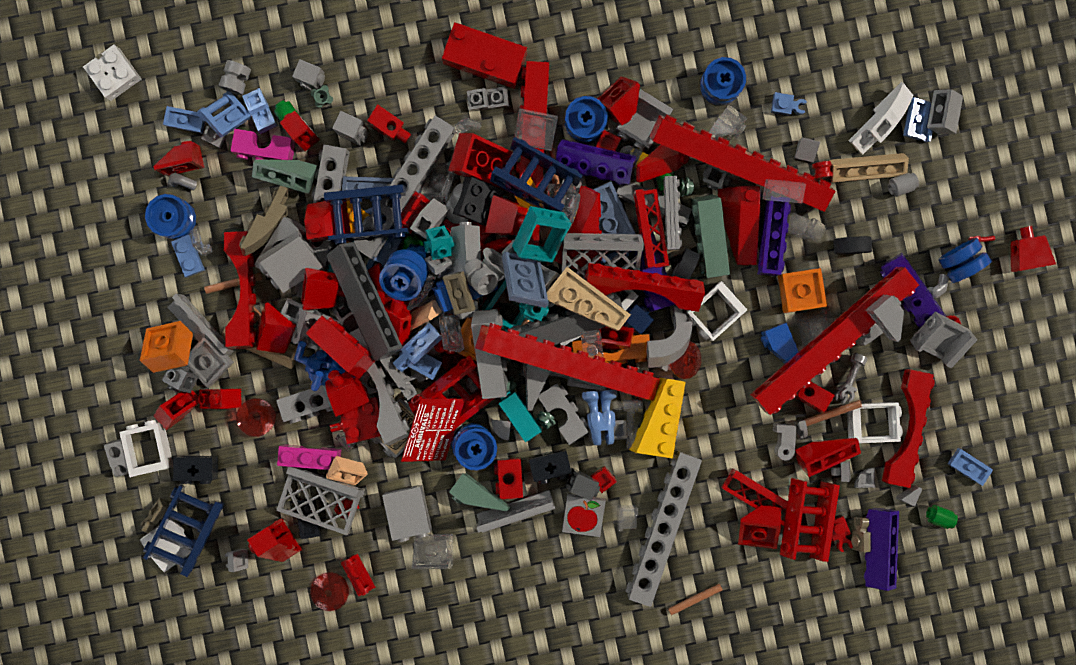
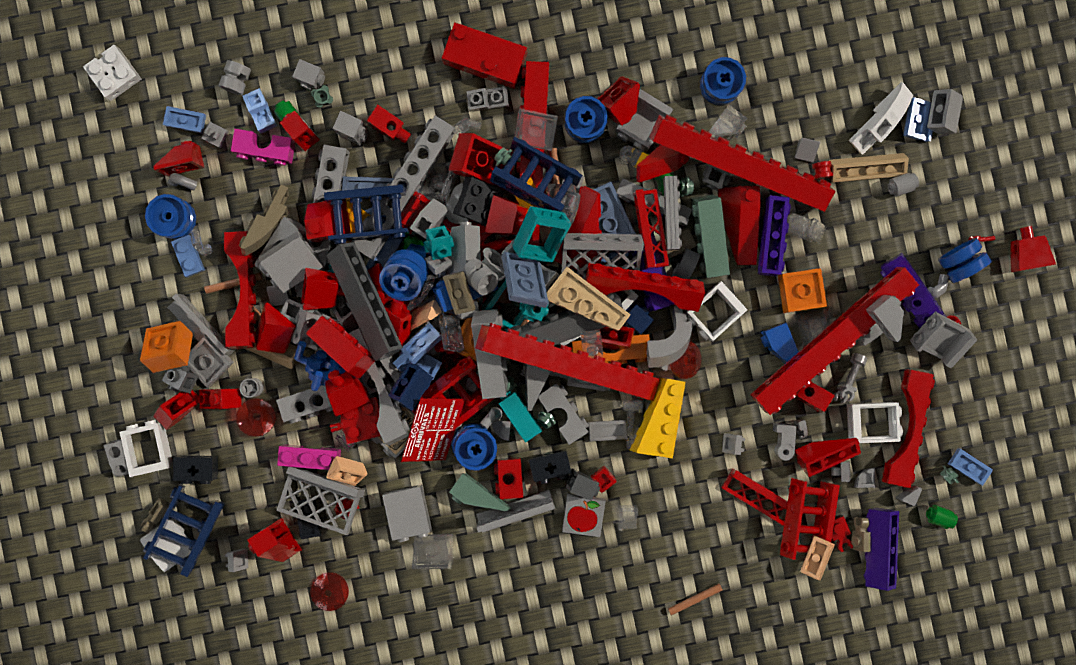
(227, 119): medium blue plate -> none
(248, 389): none -> light grey wheel
(276, 296): none -> light grey slope
(286, 173): sand green slope -> none
(358, 575): red hinge -> none
(410, 386): none -> dark blue brick
(493, 415): none -> light grey arm
(502, 156): none -> sand green plate
(597, 161): dark purple brick -> none
(601, 421): medium blue piece -> none
(608, 141): red tile -> none
(646, 594): light grey brick -> none
(732, 444): none -> light grey tile
(761, 527): red slope -> none
(784, 104): medium blue plate -> none
(784, 191): clear plate -> none
(817, 558): none -> light nougat slope
(833, 412): nougat bar -> none
(853, 245): black tyre -> none
(949, 475): none -> sand green plate

